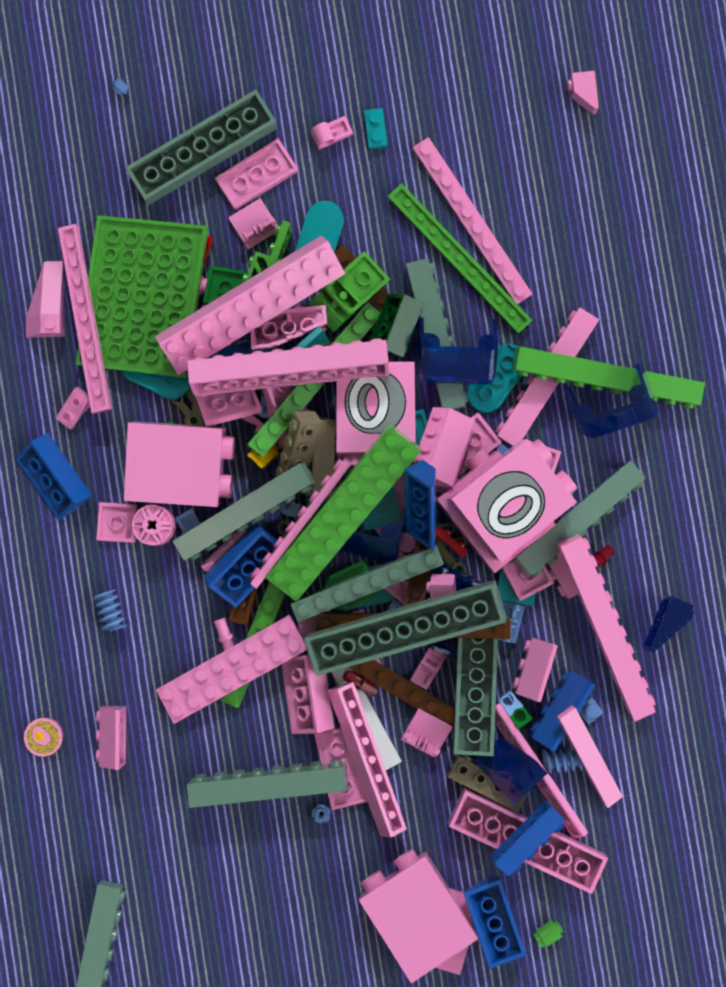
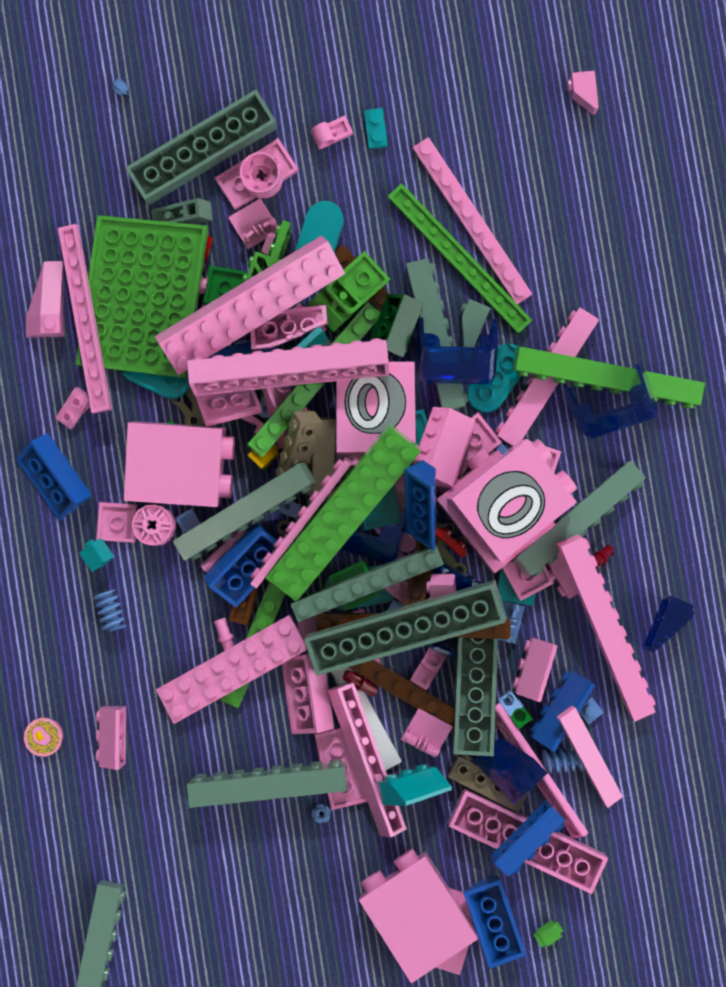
(96, 554): none -> teal brick
(187, 212): none -> sand green slope
(251, 171): none -> bright pink wheel
(271, 238): none -> bright pink tile
(412, 786): none -> teal slope
(472, 321): none -> sand green slope

